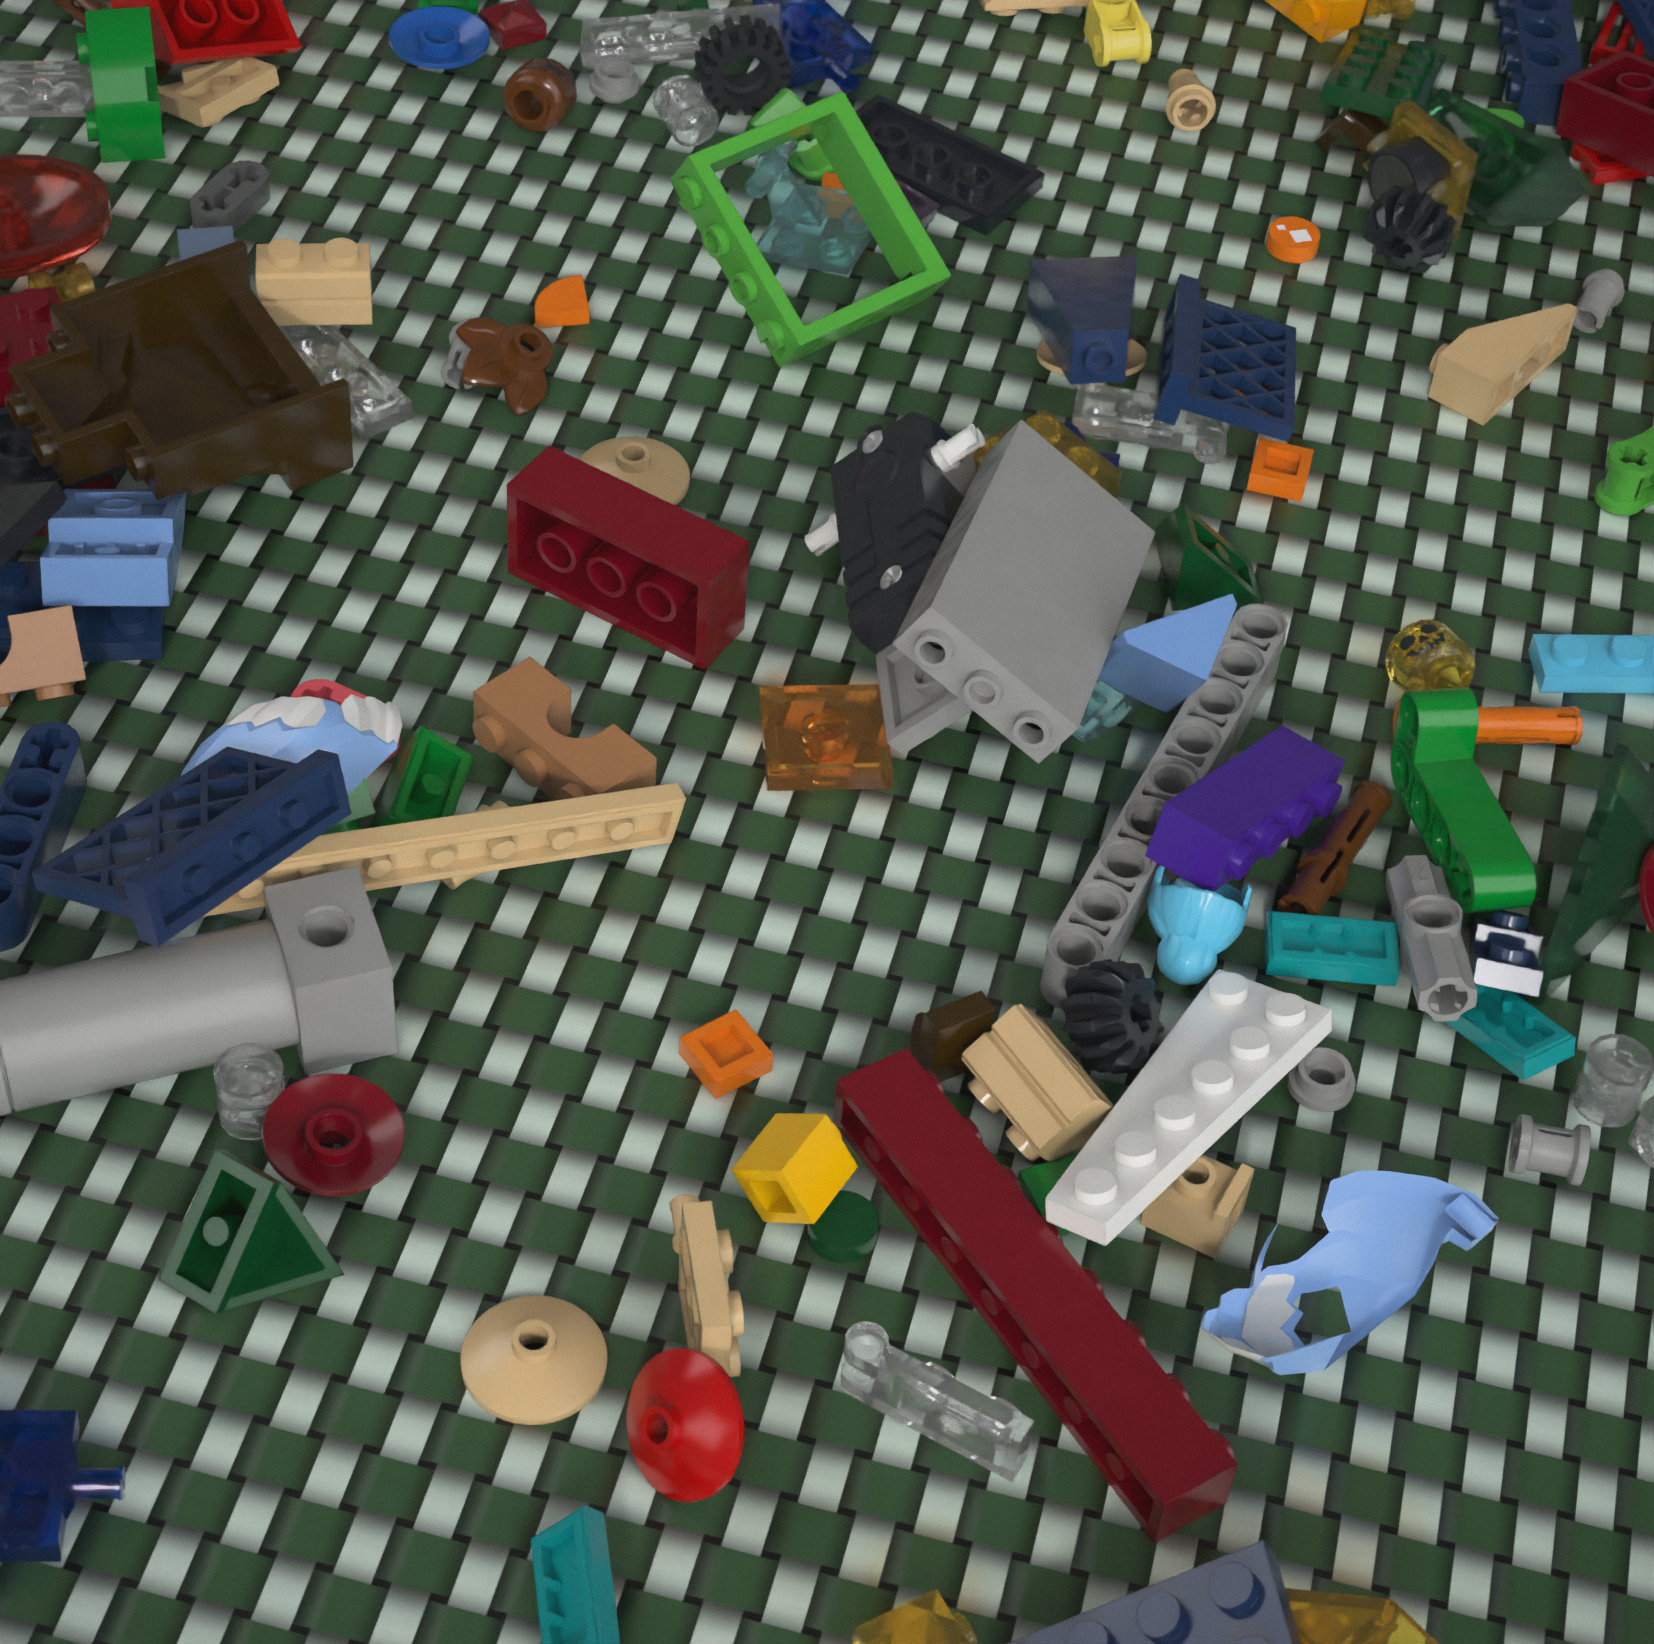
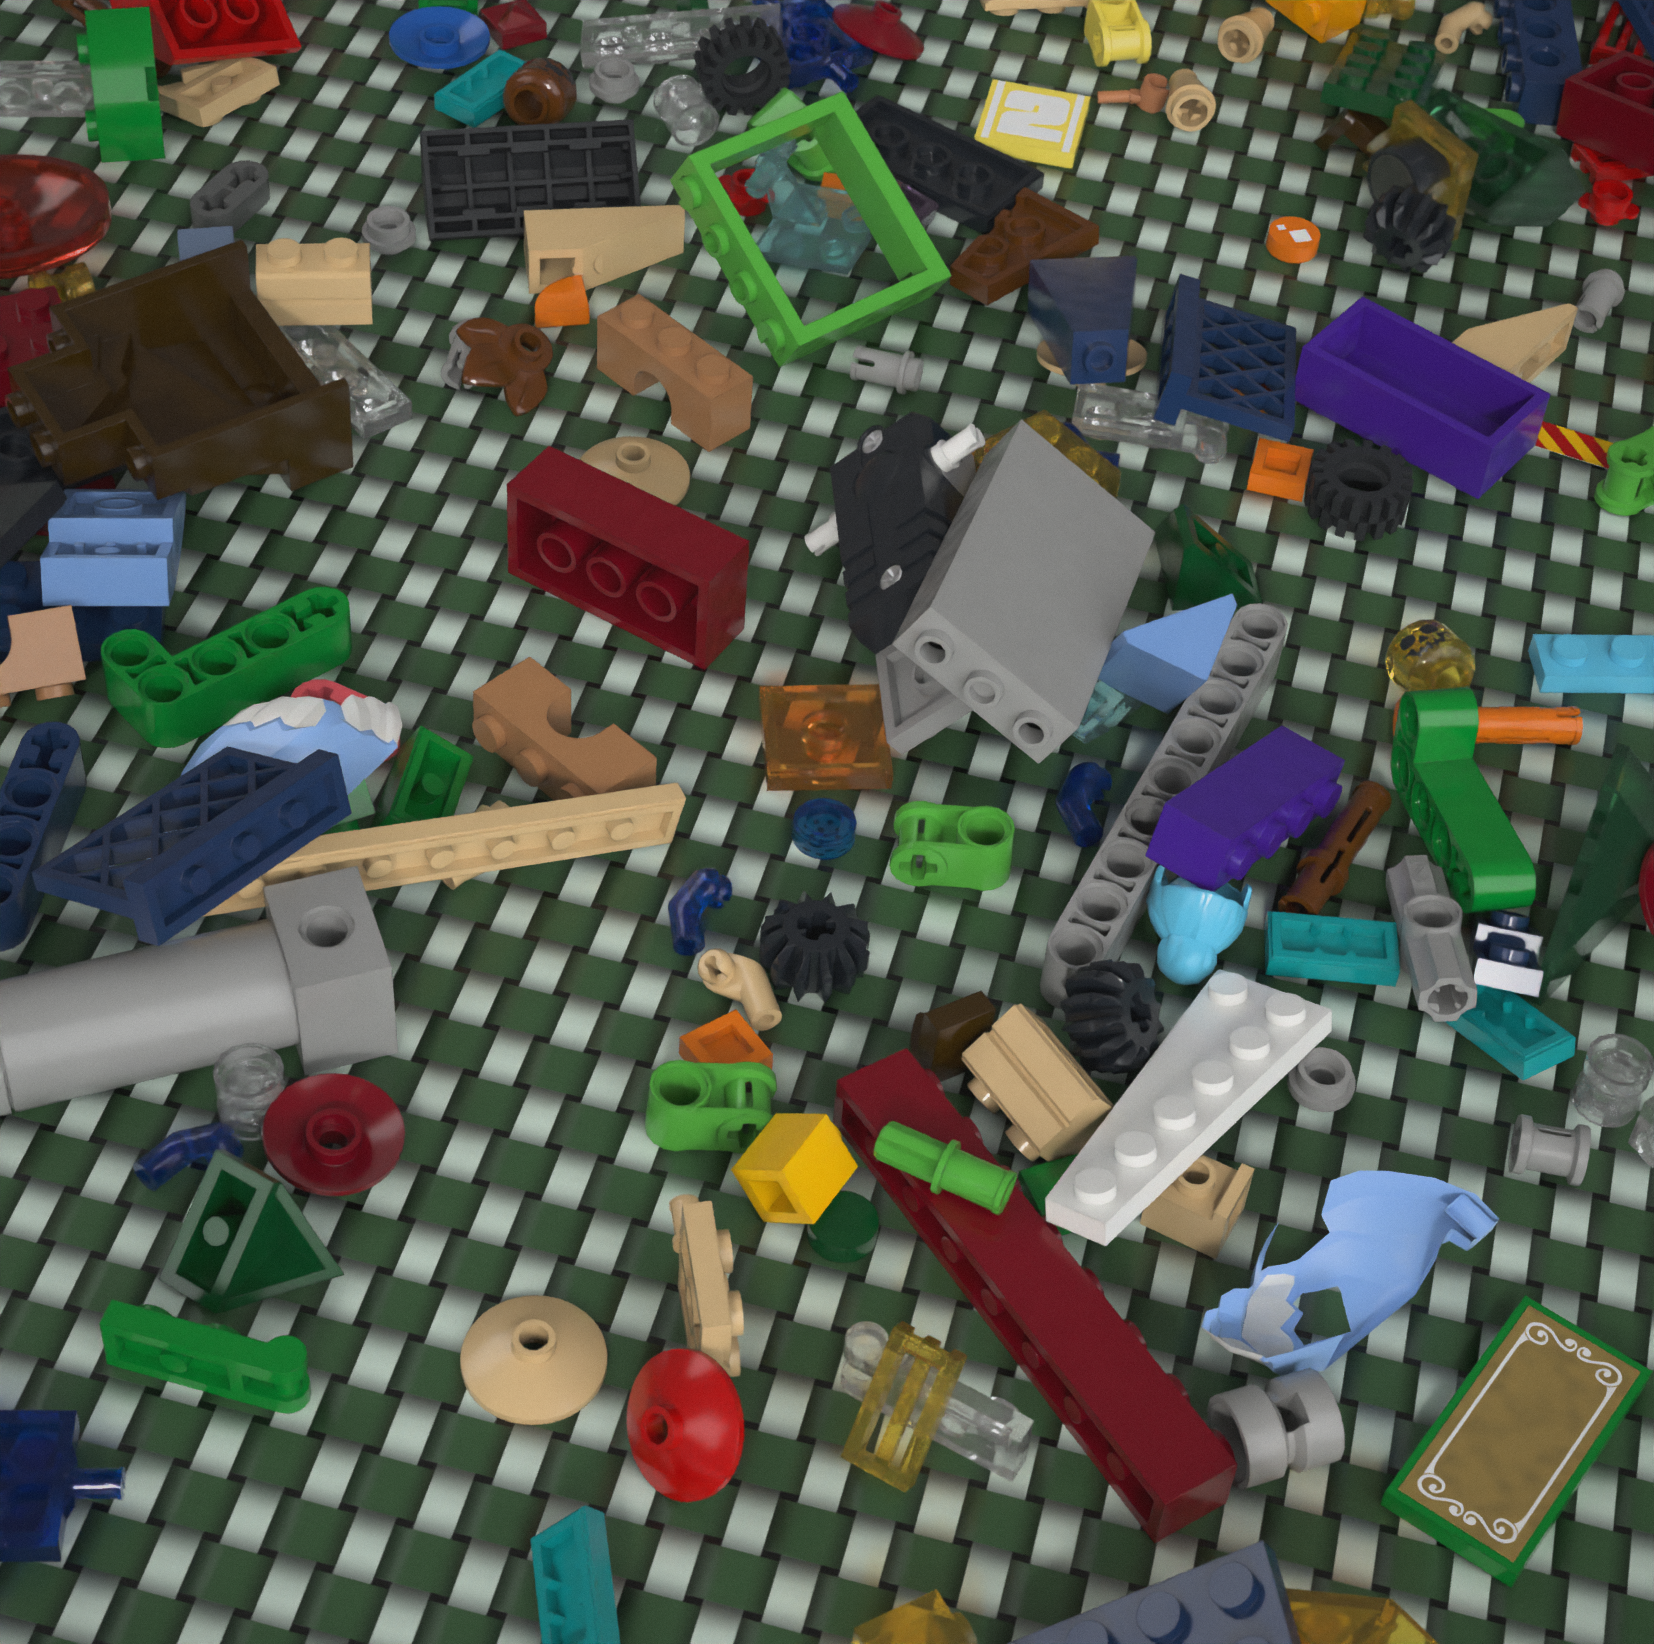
(182, 1149): none -> clear blue arm
(207, 1357): none -> green plate
(245, 665): none -> green beam
(388, 230): none -> light grey plate
(478, 91): none -> teal plate
(487, 176): none -> black piece
(598, 242): none -> tan slope
(685, 908): none -> clear blue arm
(705, 388): none -> medium nougat arch
(708, 1104): none -> bright green piece
(742, 201): none -> red plate
(743, 982): none -> tan arm
(814, 946): none -> black gear
(824, 828): none -> clear blue tile
(879, 29): none -> dark red dish
(889, 368): none -> light grey pin
(927, 1354): none -> clear yellow tile
(945, 1166): none -> bright green axle
(958, 846): none -> bright green piece
(1029, 231): none -> reddish brown wing
(1033, 123): none -> tile
(1075, 801): none -> clear blue arm
(1149, 97): none -> nougat hand
(1245, 34): none -> tan cone
(1280, 1427): none -> light grey wheel
(1356, 511): none -> black tyre
(1420, 396): none -> dark purple piece
(1452, 25): none -> tan arm
(1516, 1440): none -> pearl gold tile
(1573, 444): none -> sticker
(1609, 202): none -> red plate

